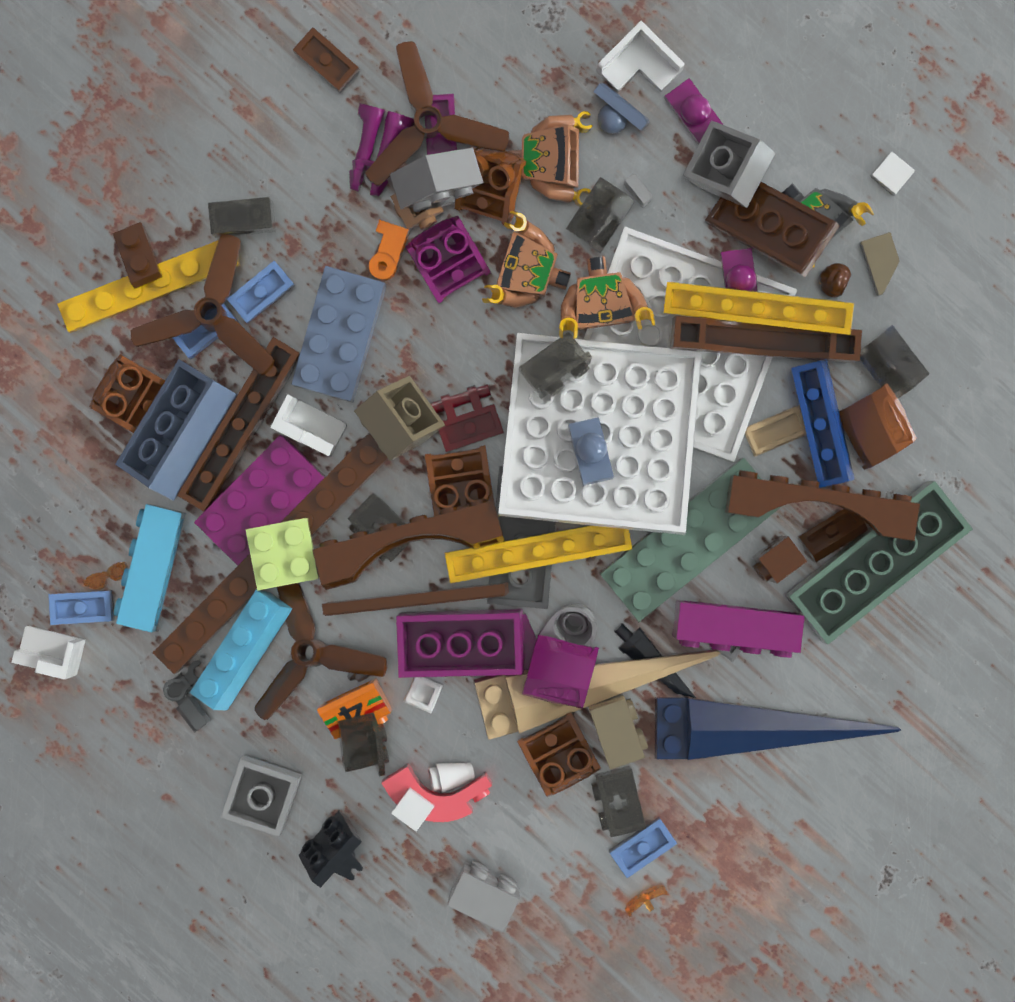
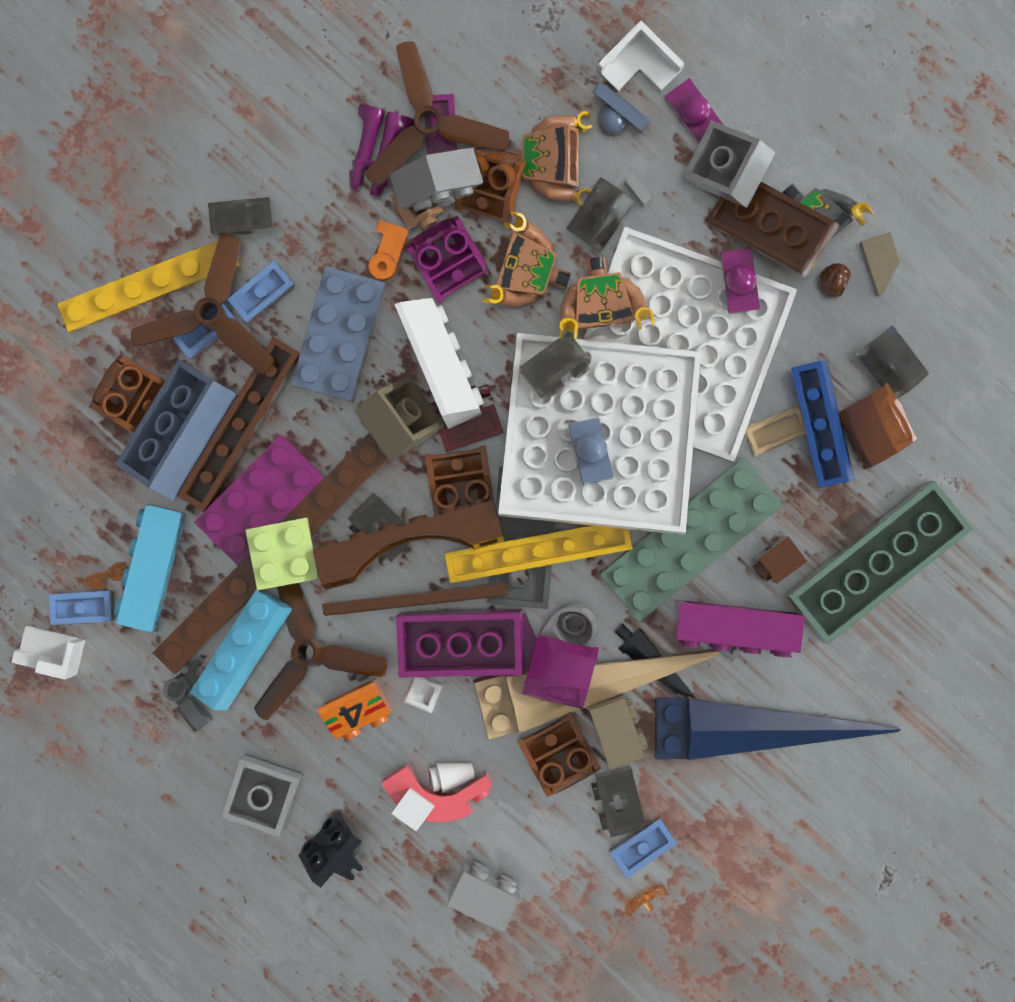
(137, 255): reddish brown plate -> none
(308, 425): white panel -> none
(326, 59): reddish brown plate -> none
(362, 743): clear smoke bracket -> none
(439, 360): none -> white slope
(759, 308): yellow plate -> none
(763, 340): reddish brown arch -> none
(832, 534): reddish brown plate -> none
(885, 516): reddish brown arch -> none
(893, 173): white tile -> none

